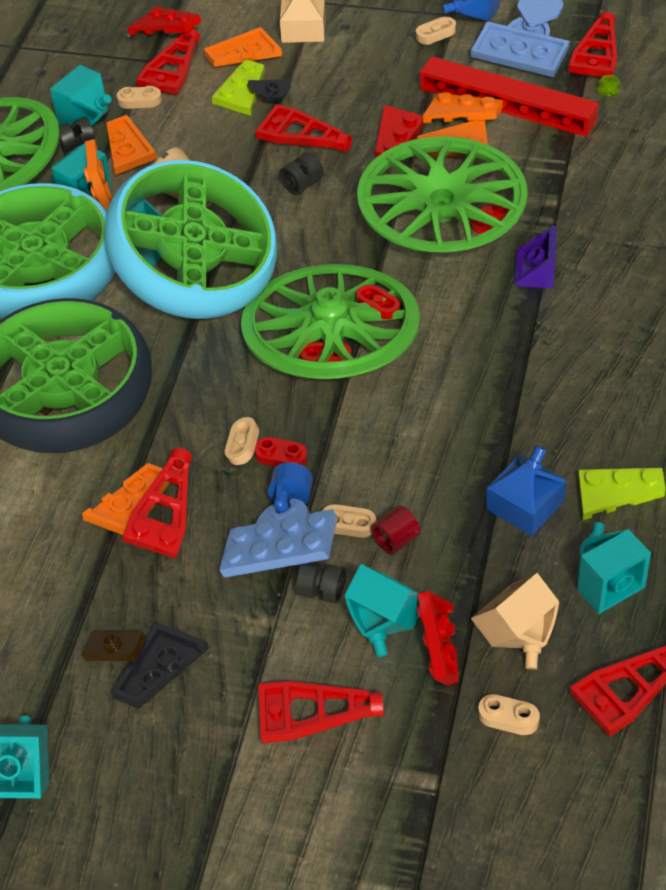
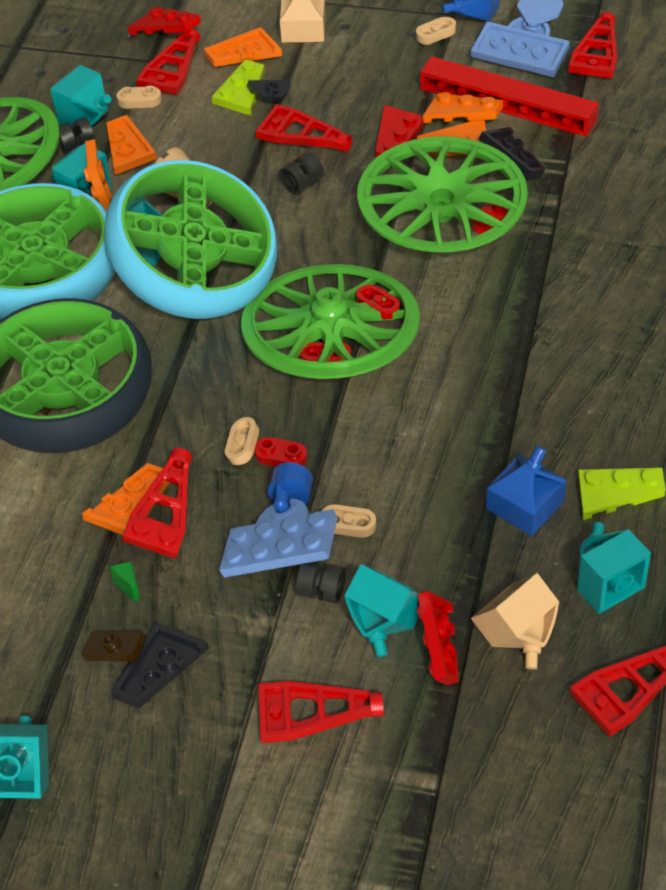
(125, 580): none -> green slope
(395, 530): dark red piece -> none
(507, 144): none -> black wing
(507, 715): tan plate -> none
(537, 261): dark purple slope -> none
(609, 85): clear neon green plate -> none

